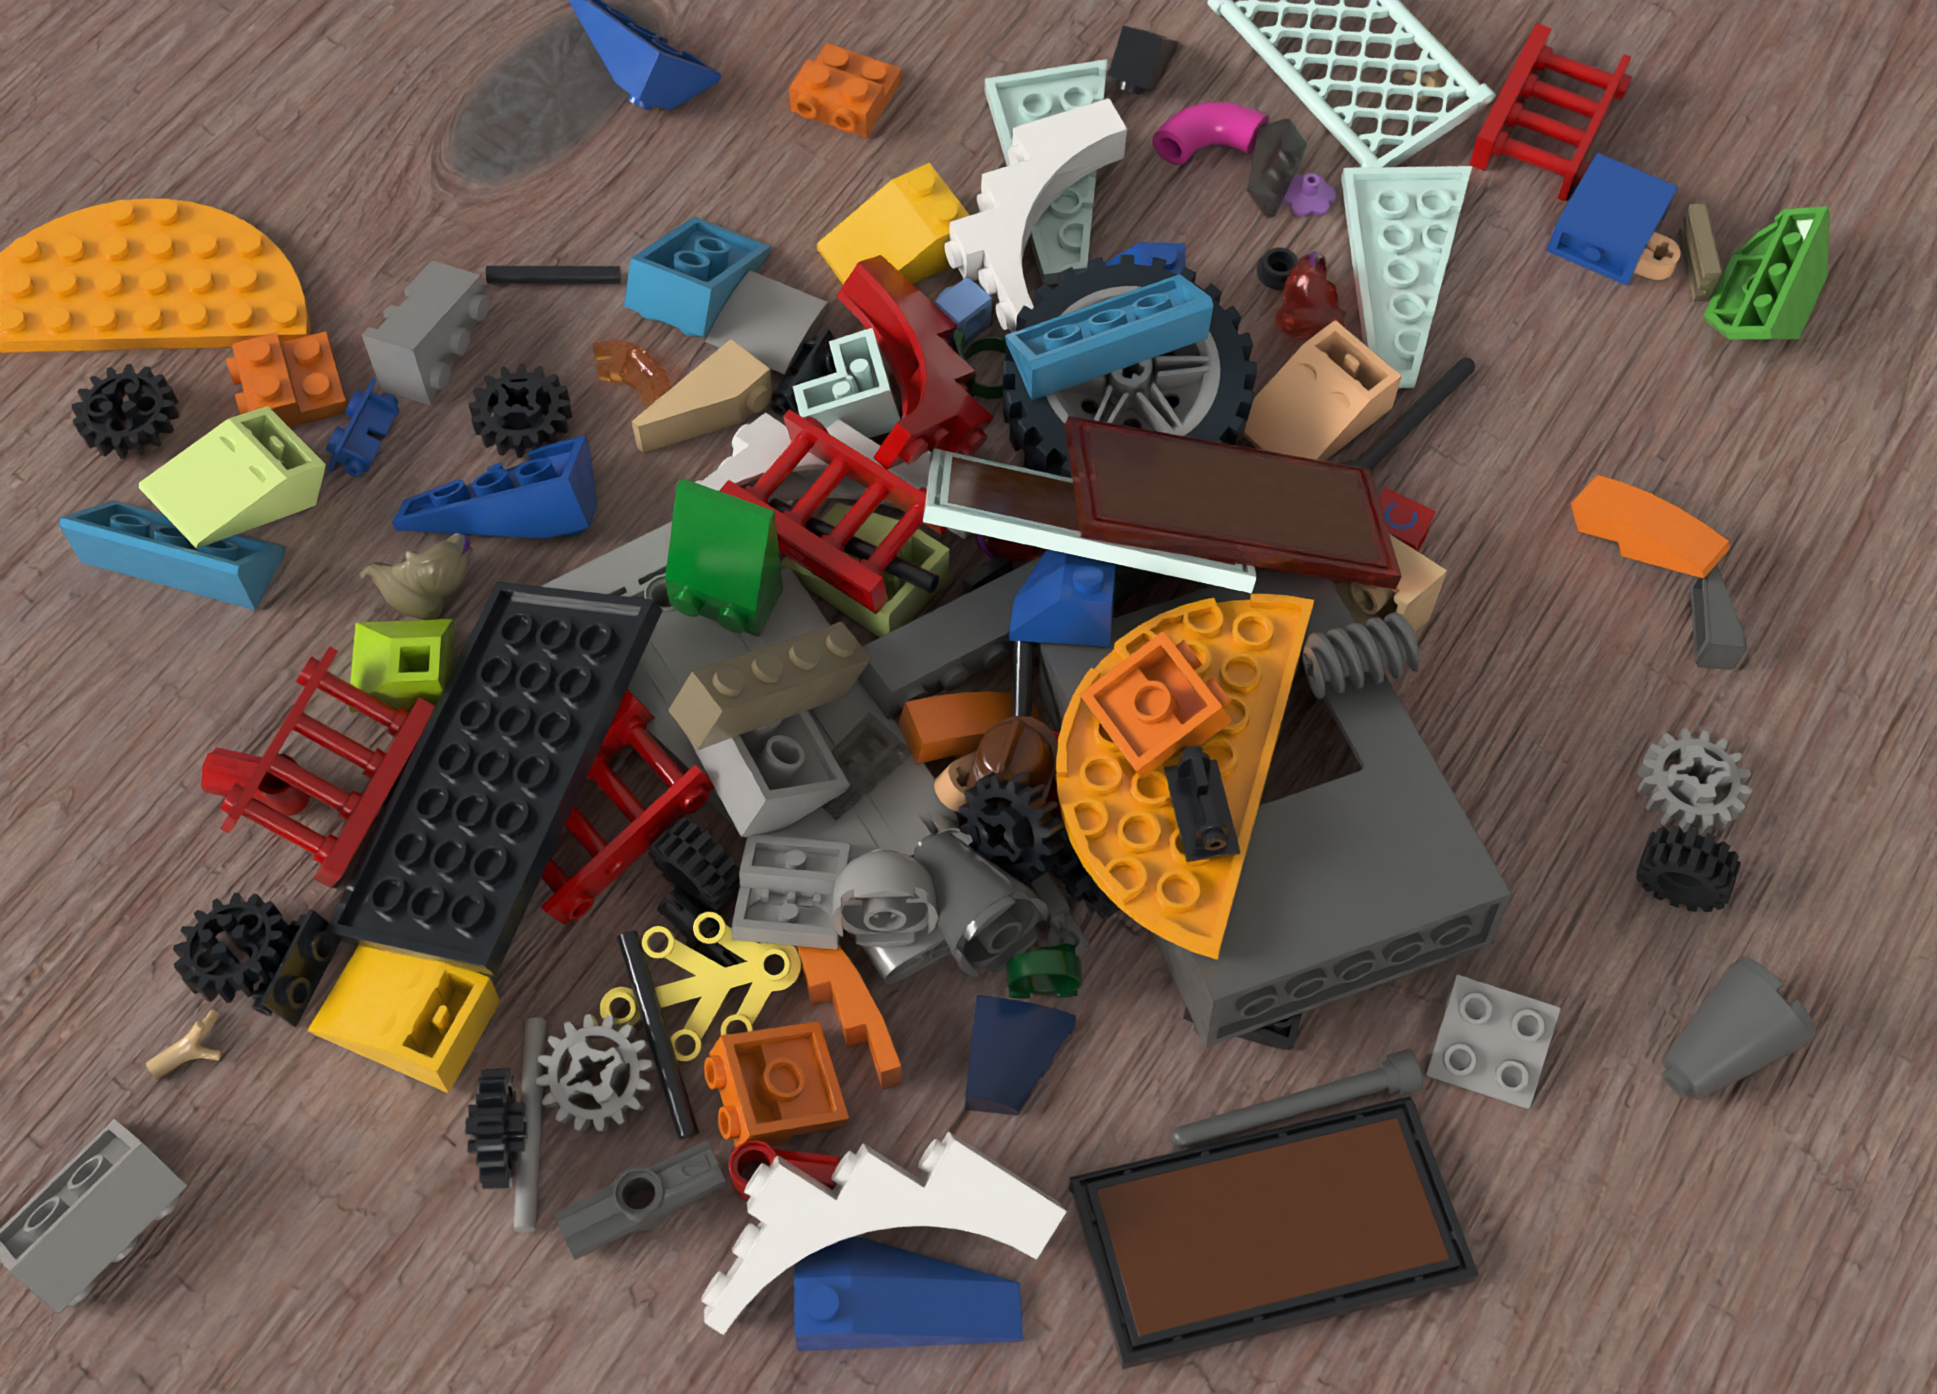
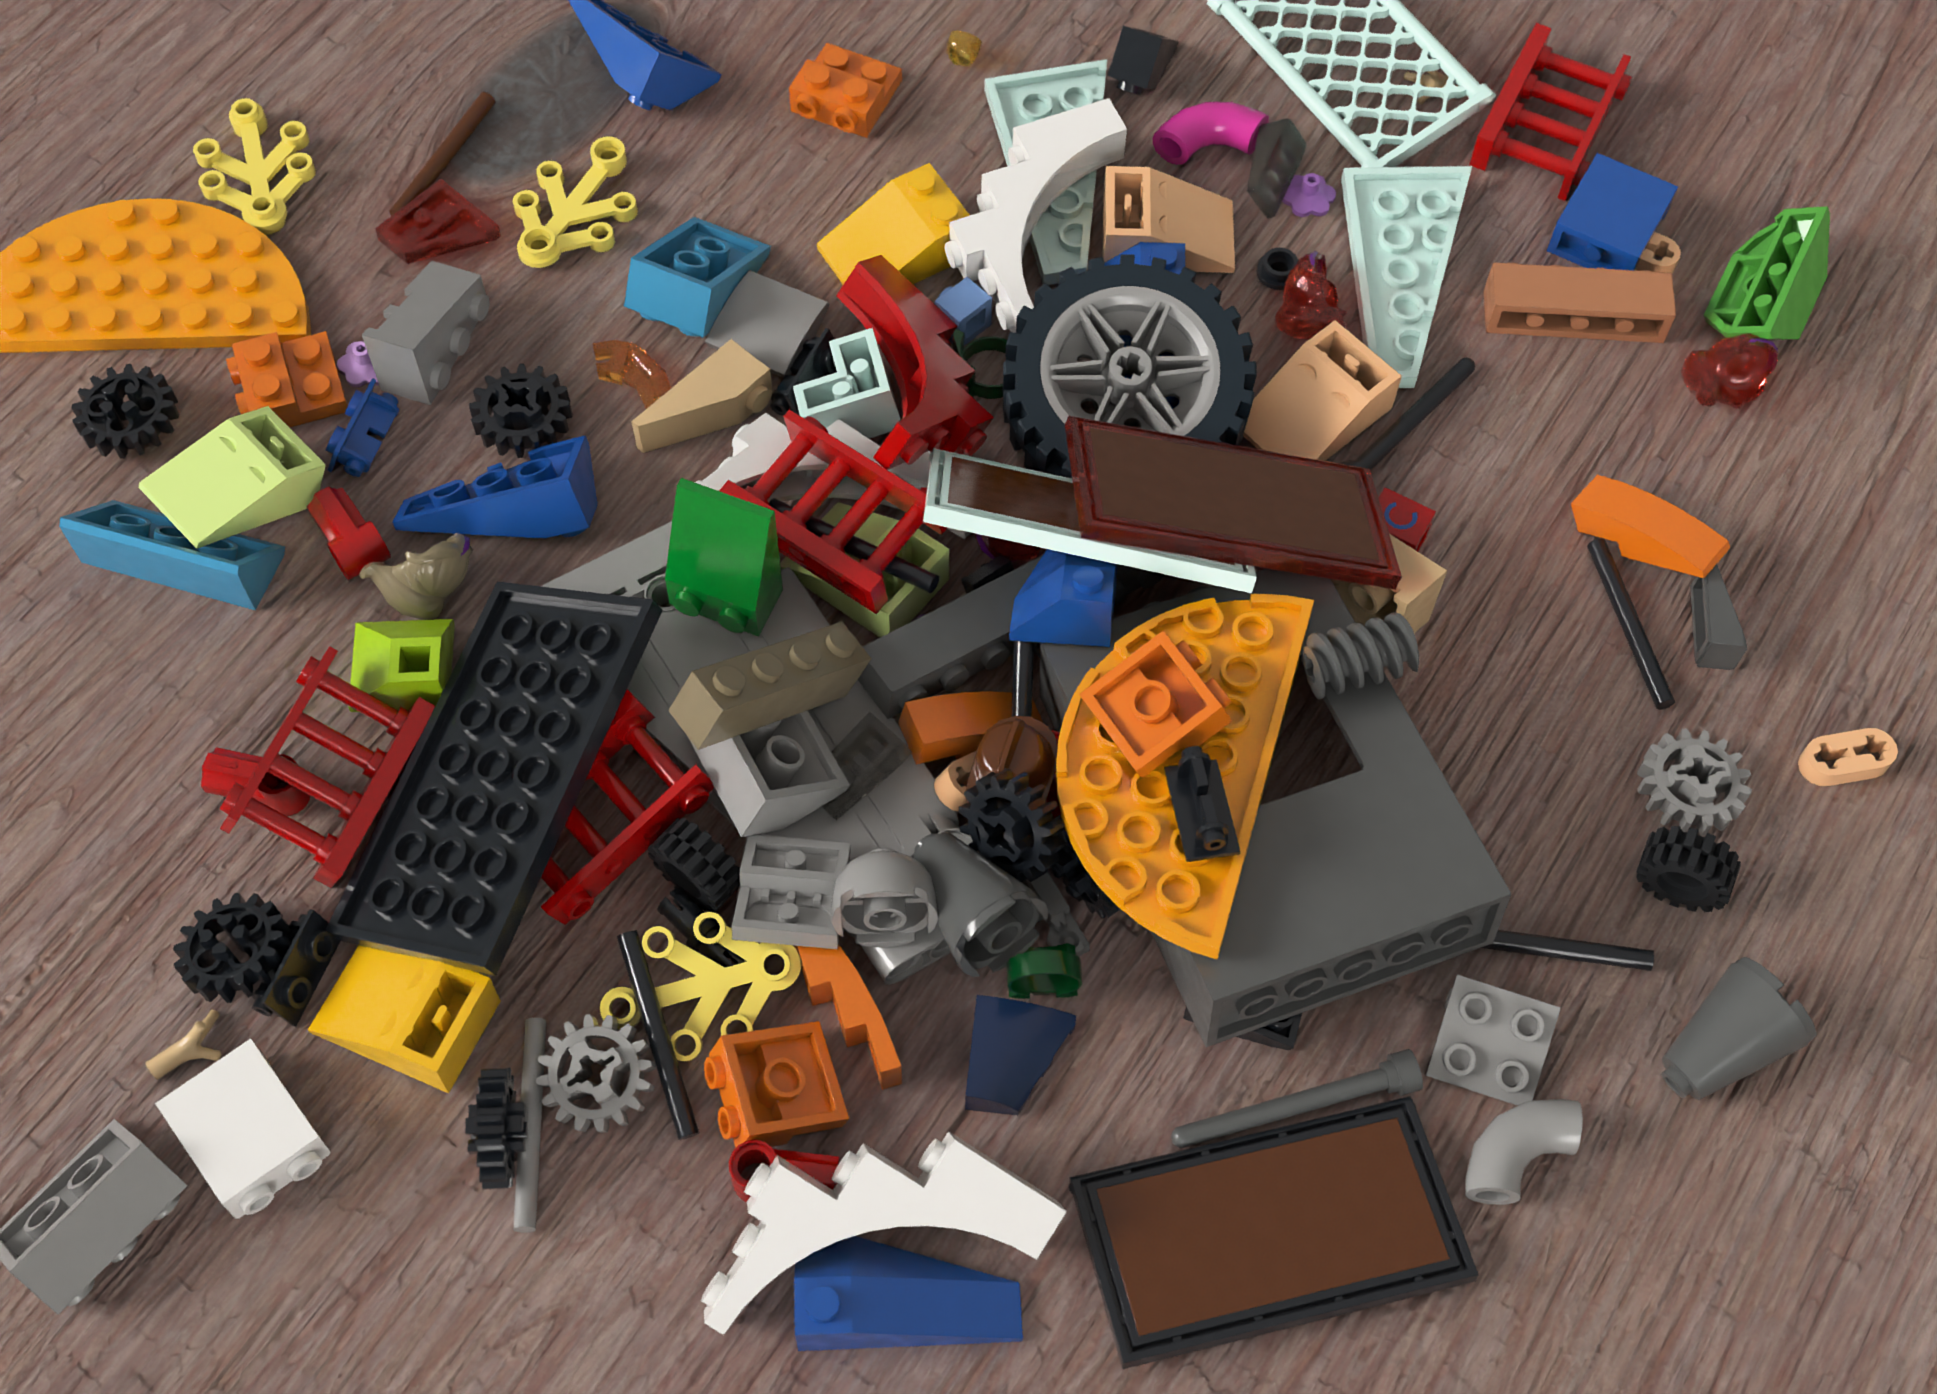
(243, 1130): none -> white panel
(264, 208): none -> light yellow plant
(348, 535): none -> red piece
(356, 365): none -> lavender plant
(436, 225): none -> clear red wing
(446, 150): none -> reddish brown bar
(543, 245): none -> light yellow plant
(553, 274): black bar -> none
(608, 1217): dark grey piece -> none
(963, 48): none -> clear yellow hinge
(1110, 335): dark azure slope -> none
(1159, 208): none -> light nougat slope
(1514, 1141): none -> light grey cylinder
(1573, 950): none -> black bar
(1579, 302): none -> nougat brick
(1631, 624): none -> black bar
(1700, 252): dark tan tile -> none
(1731, 370): none -> clear red hair
(1850, 765): none -> light nougat beam

